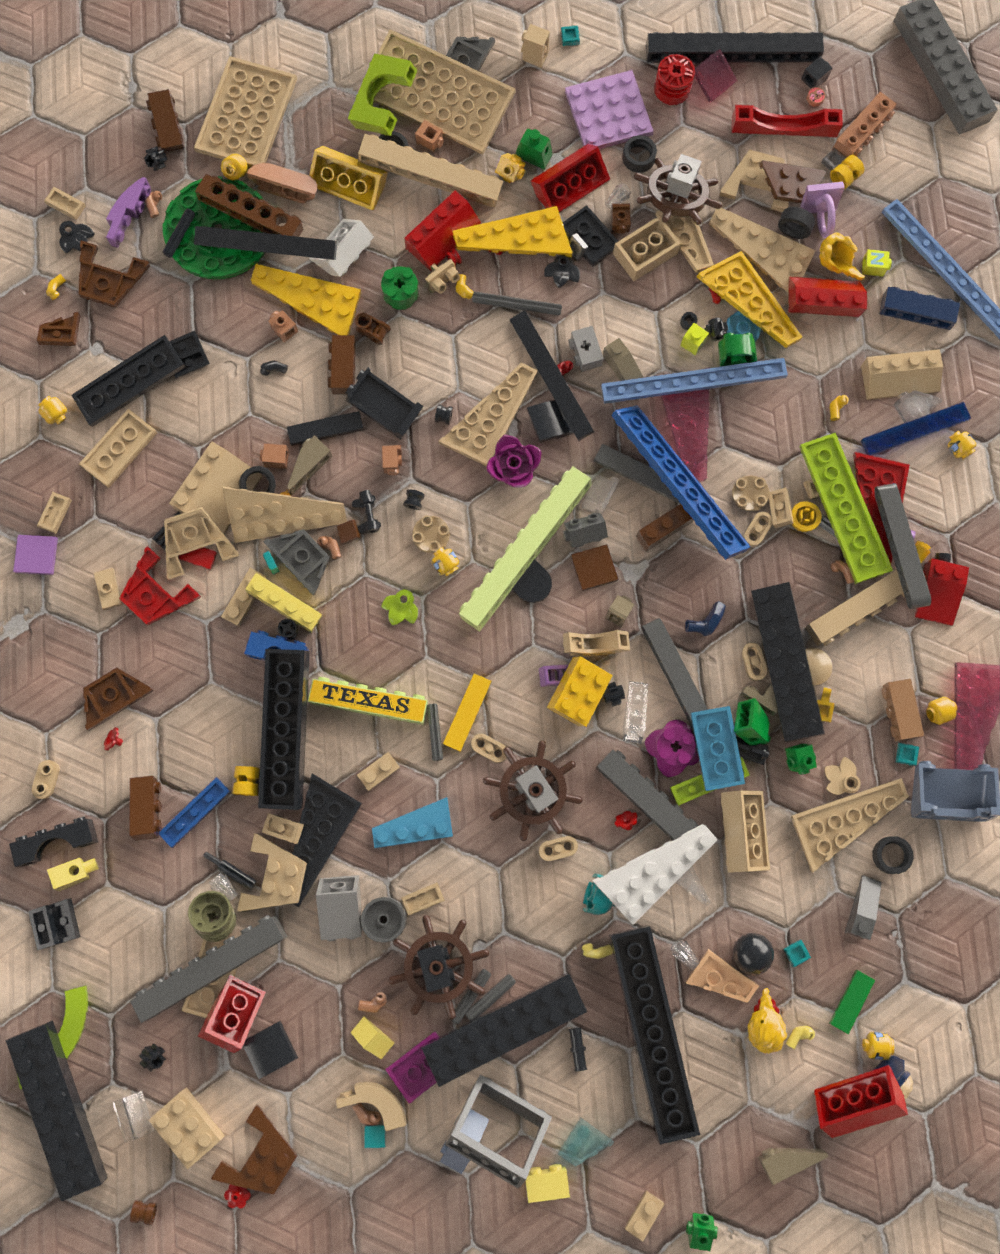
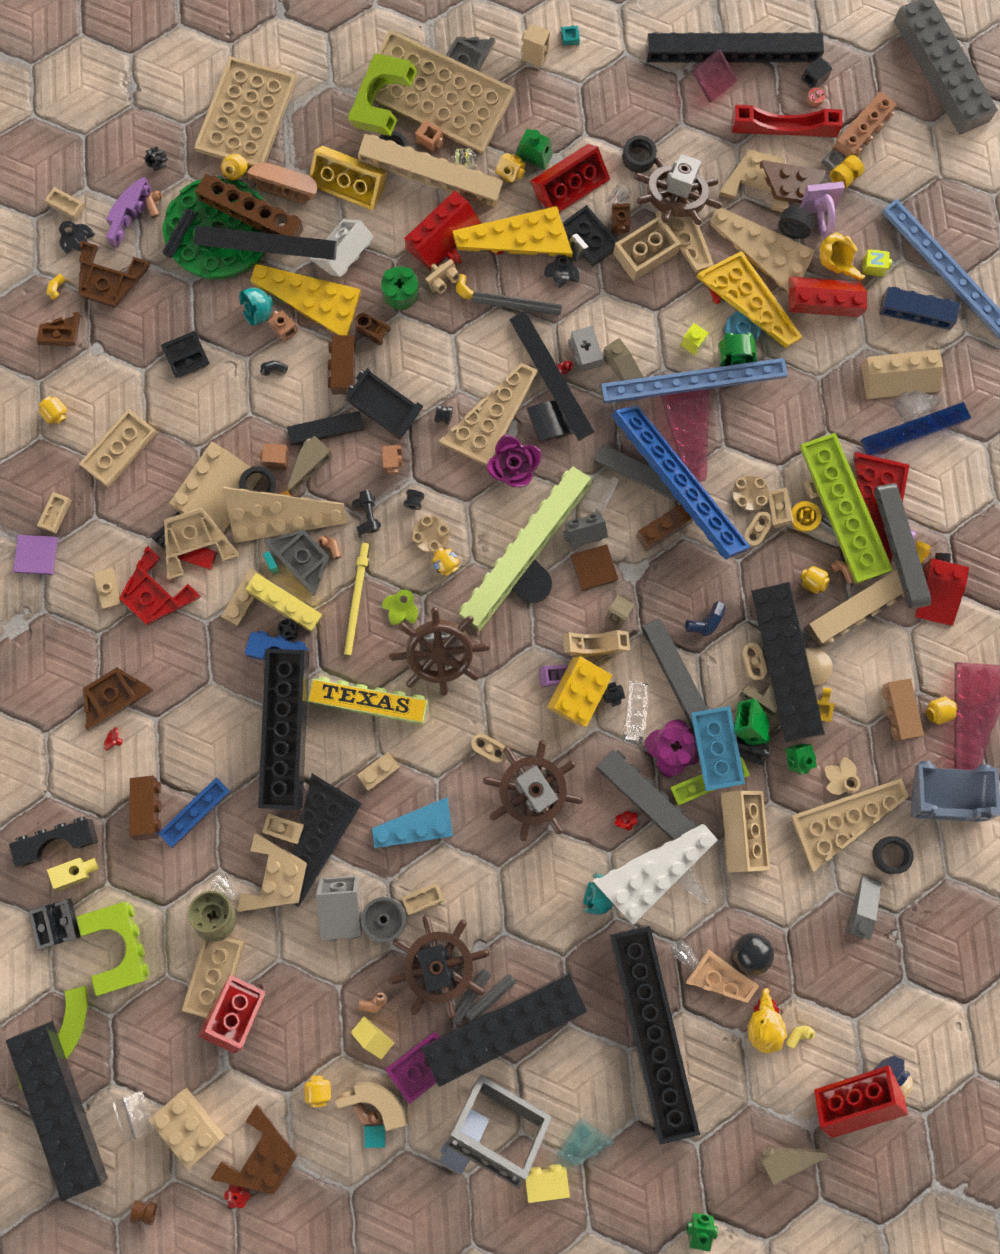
(48, 779): tan plate -> none
(128, 380): black plate -> none
(132, 968): none -> lime arch
(152, 1057): black gear -> none
(165, 120): reddish brown wedge -> none
(208, 969): dark grey brick -> none
(232, 871): black axle -> none
(244, 787): yellow wheel -> none
(256, 305): none -> teal cylinder
(269, 1050): black slope -> none
(317, 1091): none -> yellow head
(348, 531): reddish brown tile -> none
(362, 562): none -> light yellow bar
(435, 735): dark grey axle -> none
(439, 645): none -> reddish brown brick
(465, 157): none -> clear head
(467, 712): yellow tile -> none
(558, 849): tan plate -> none
(577, 1049): black pin -> none
(596, 953): light yellow arm -> none
(608, 110): lavender plate -> none
(644, 1215): tan plate -> none
(674, 79): red wheel -> none
(684, 324): black bush -> none
(716, 329): black gear -> none
(797, 953): teal tile -> none
(814, 580): none -> yellow head
(838, 403): yellow arm -> none
(852, 1001): green tile -> none
(878, 1045): yellow head -> none
(907, 754): teal tile -> none
(961, 444): yellow head -> none

